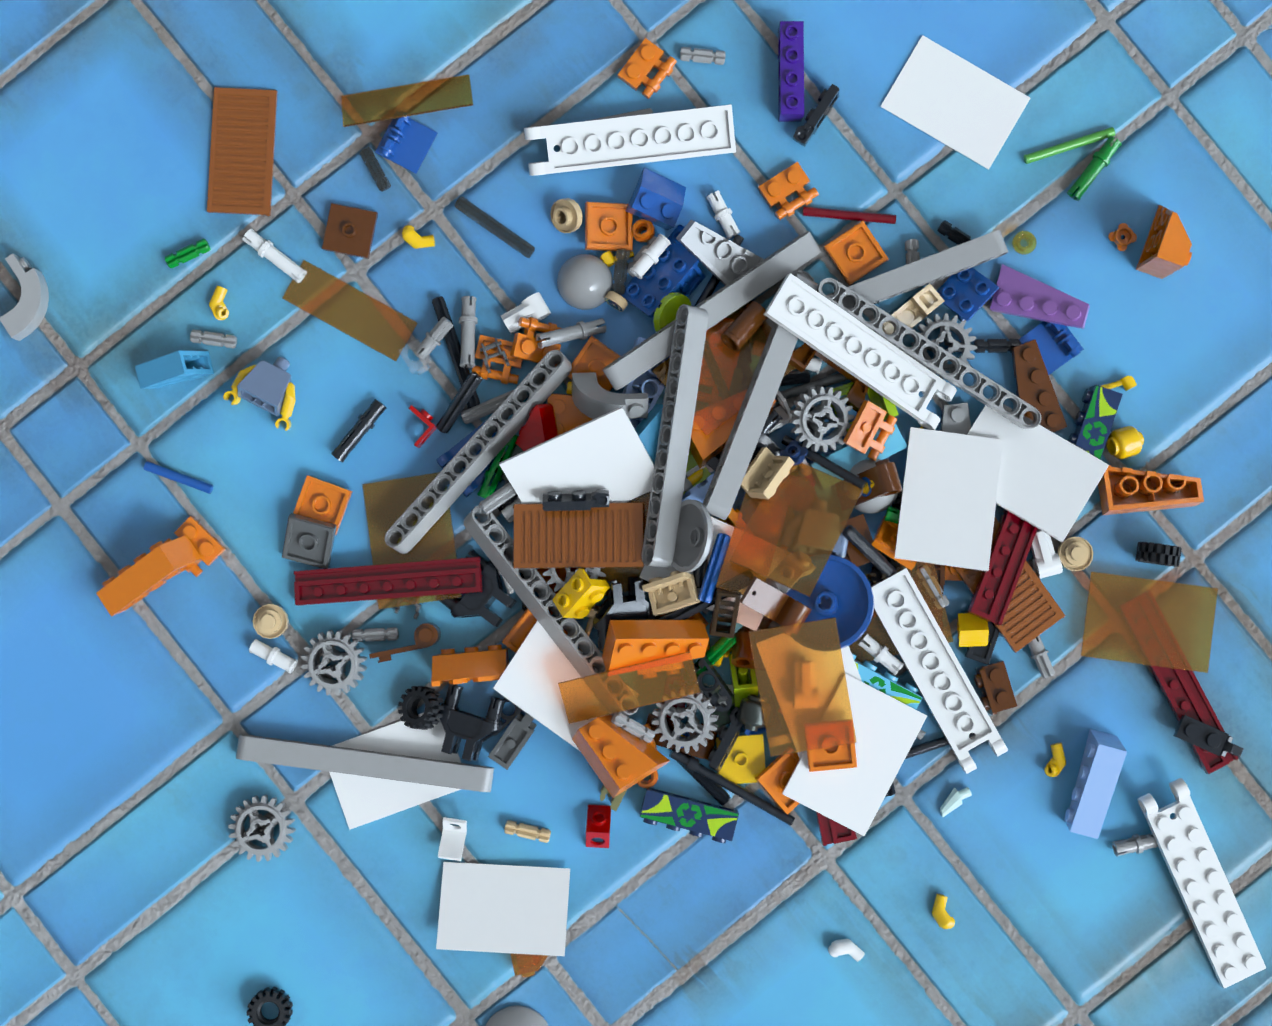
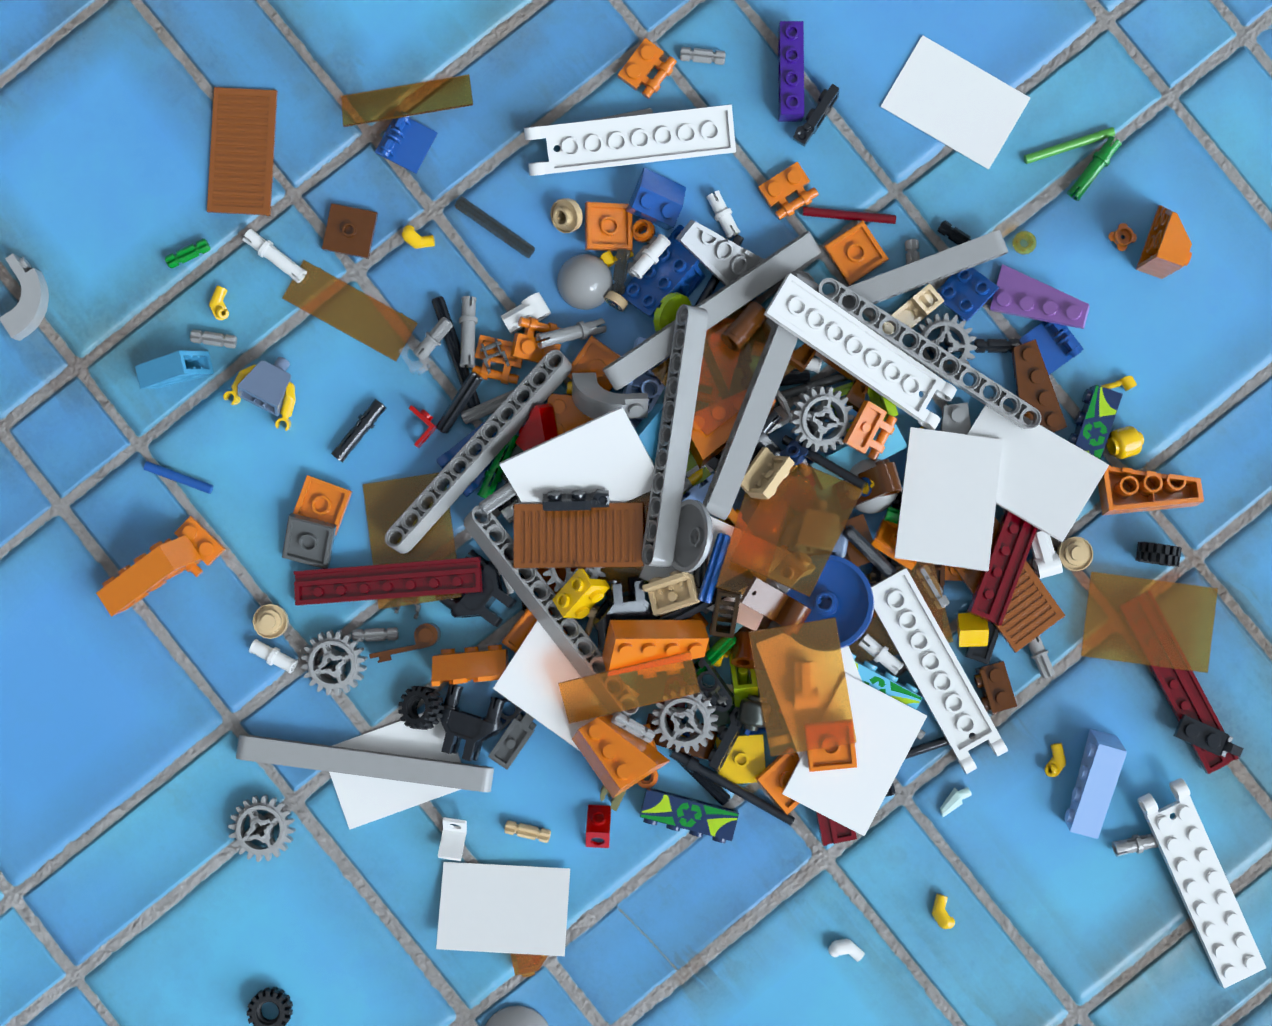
(375, 169): clear smoke axle -> none

